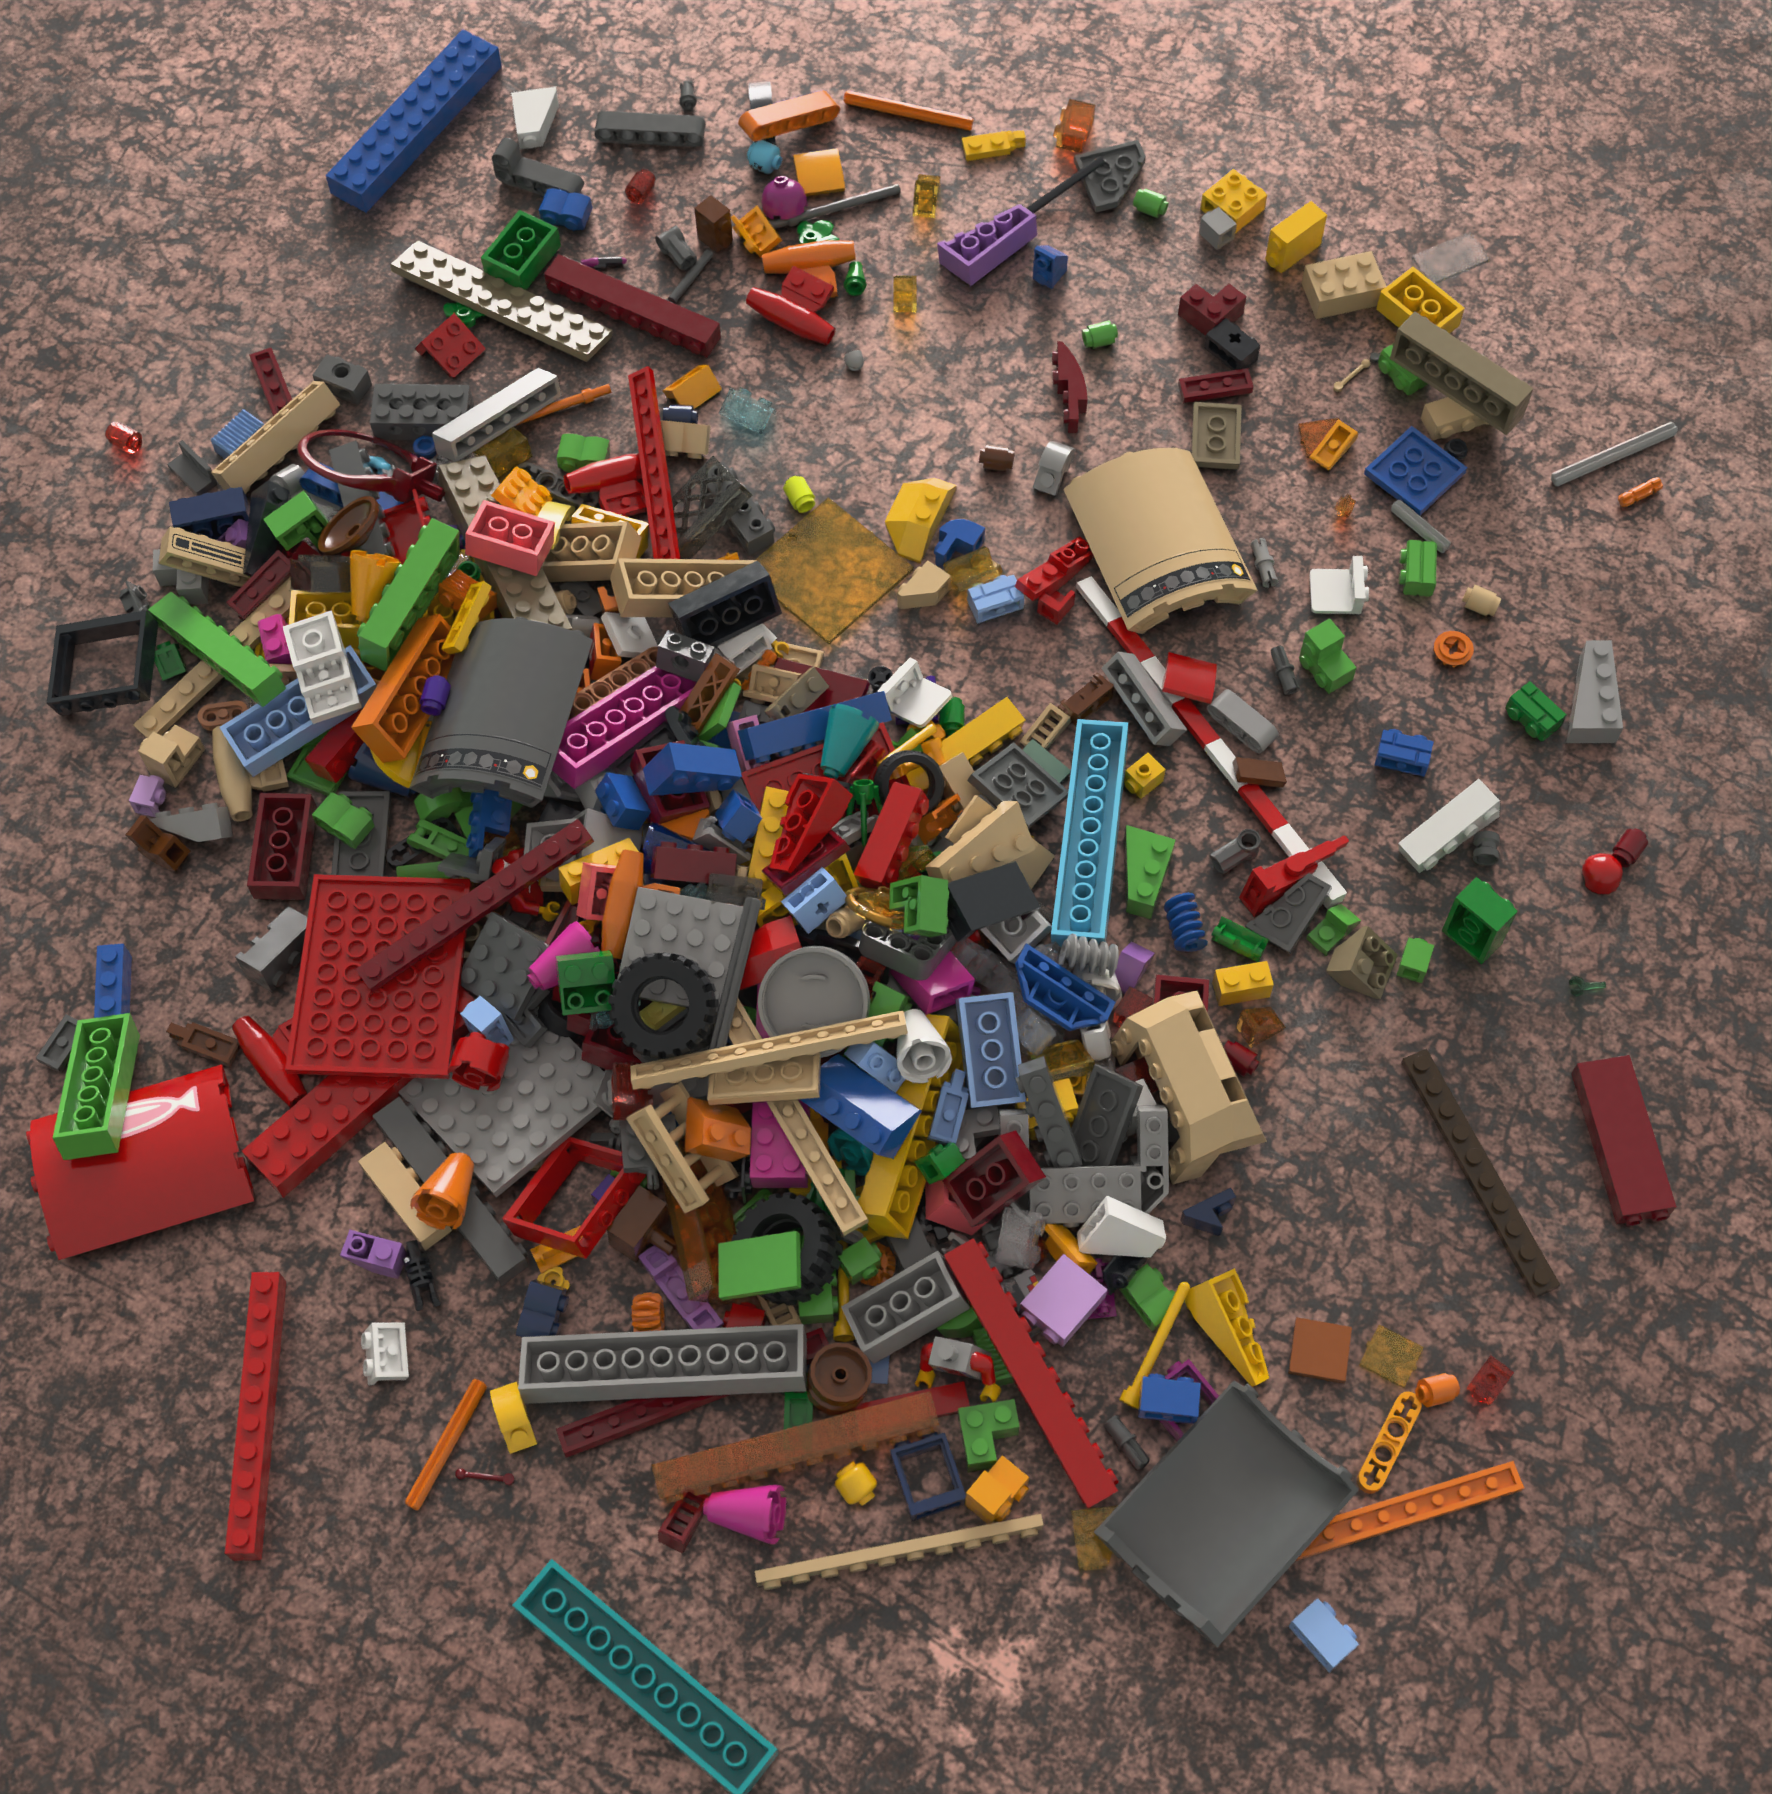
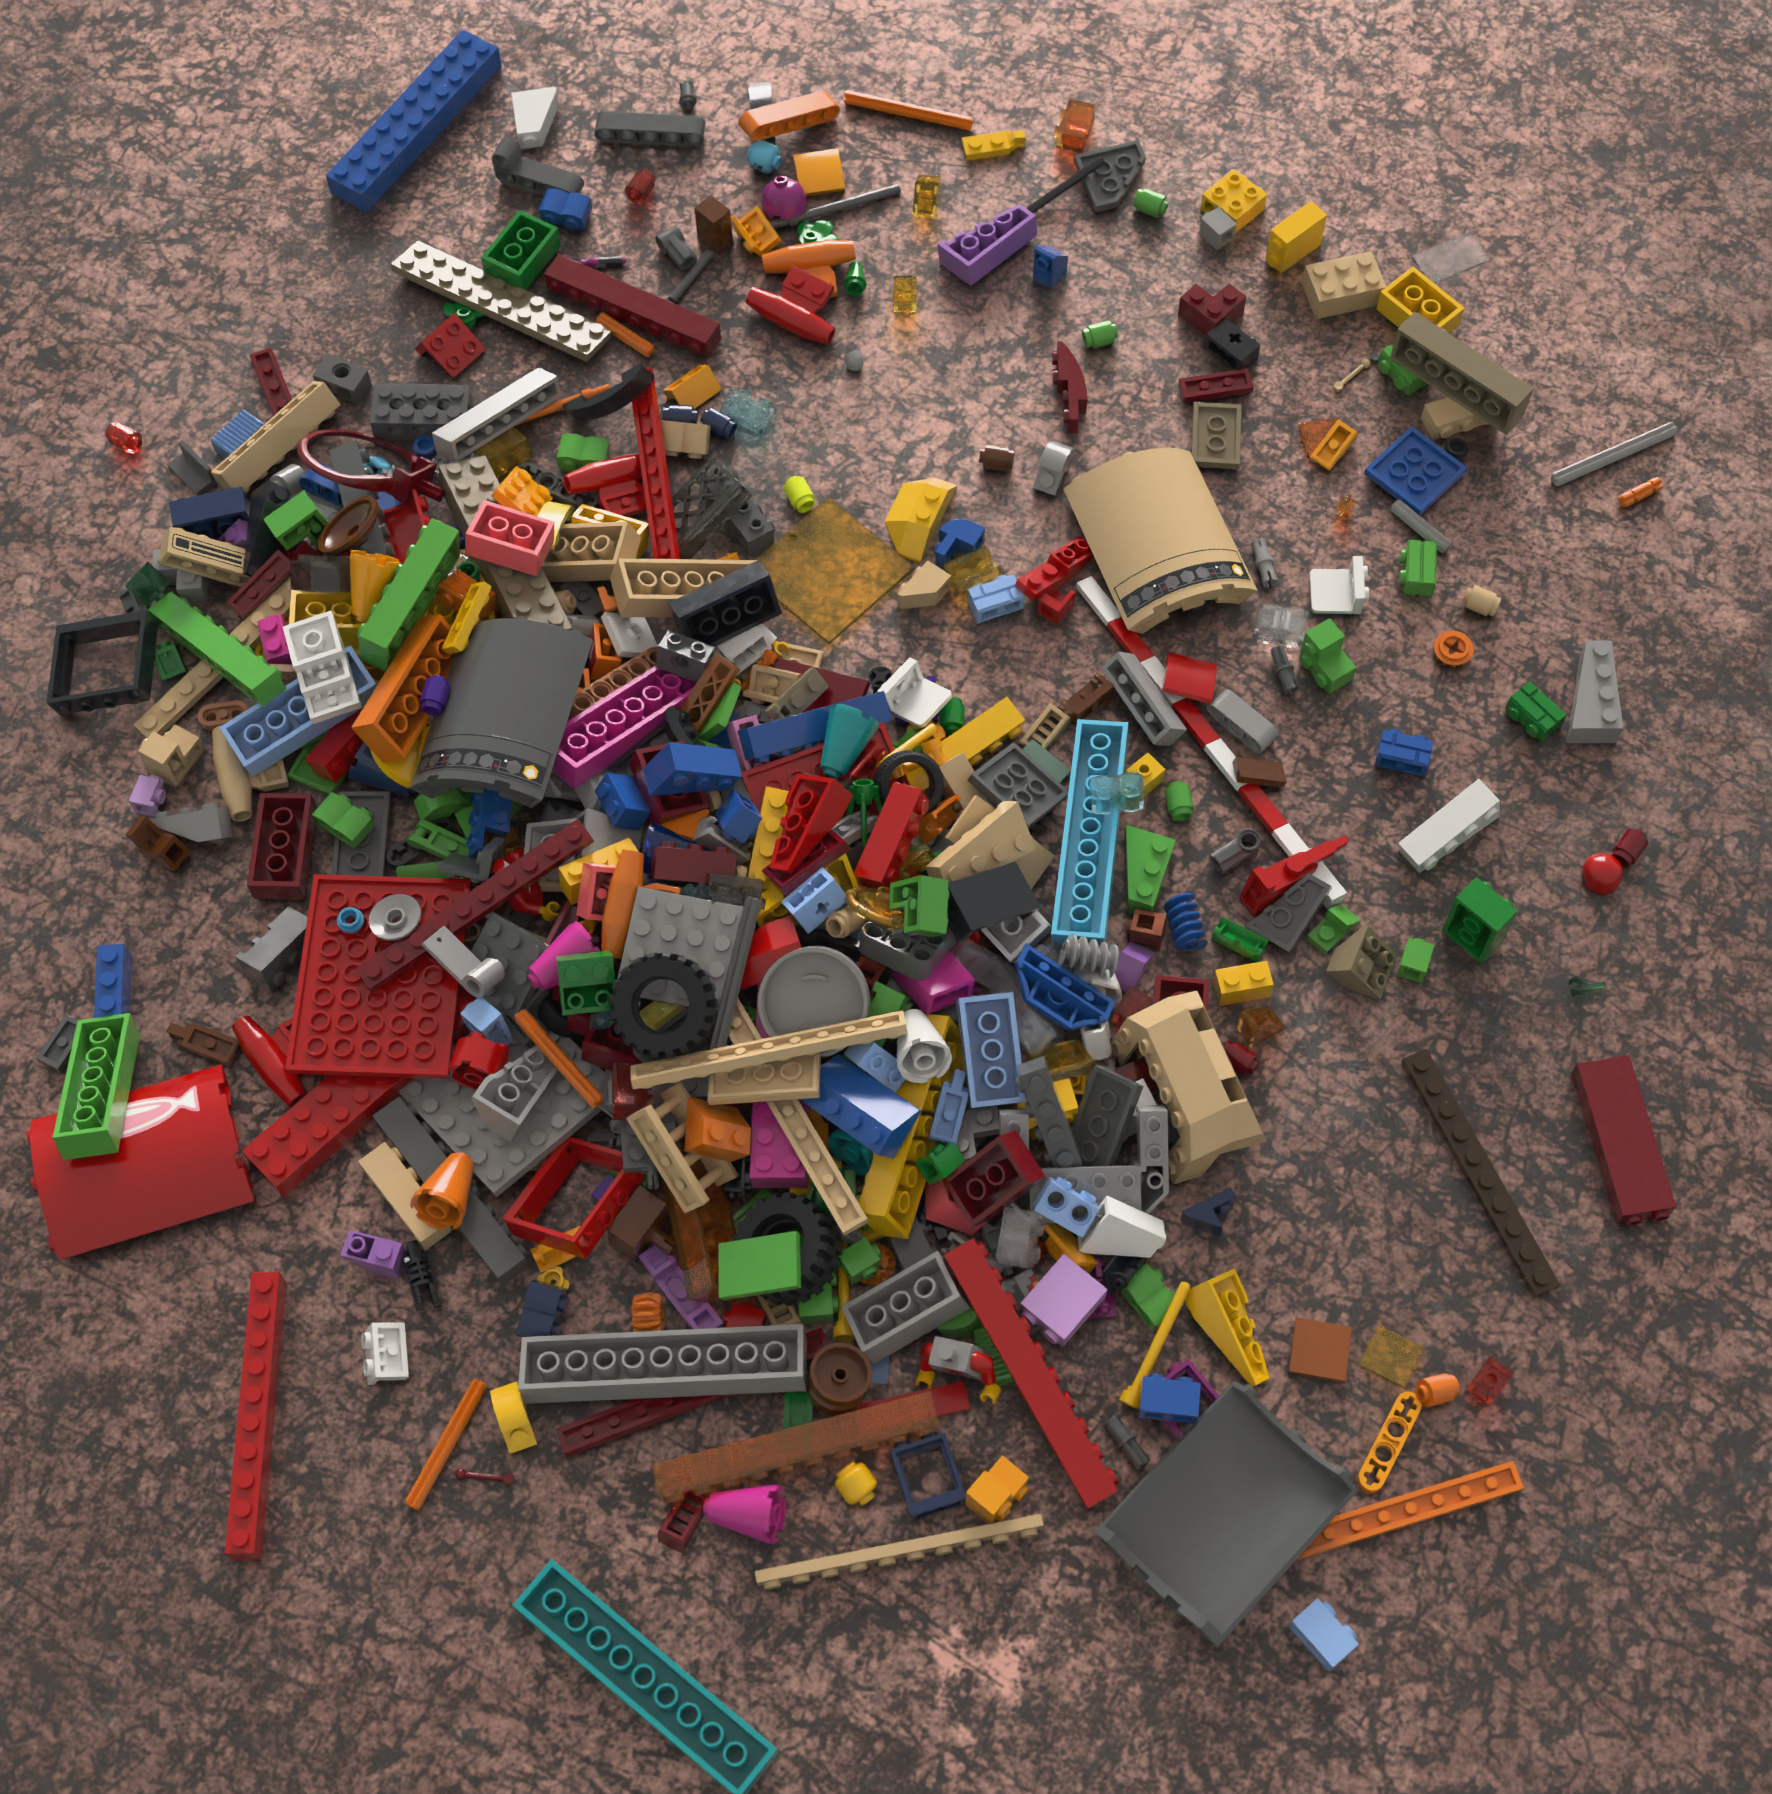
(148, 584): none -> clear green brick
(347, 914): none -> dark azure plate
(390, 910): none -> light grey dish
(467, 969): none -> light grey door
(513, 1092): none -> light grey wedge
(559, 1058): none -> orange axle
(626, 335): none -> orange axle
(632, 385): none -> black slope
(721, 423): none -> dark blue brick
(982, 1425): bright green brick -> none
(1062, 1211): none -> light blue brick
(1089, 1548): clear yellow wing -> none
(1116, 793): none -> clear light blue brick
(1146, 928): none -> copper brick
(1179, 801): none -> bright green brick
(1280, 625): none -> clear brick
(1486, 848): dark grey wheel -> none

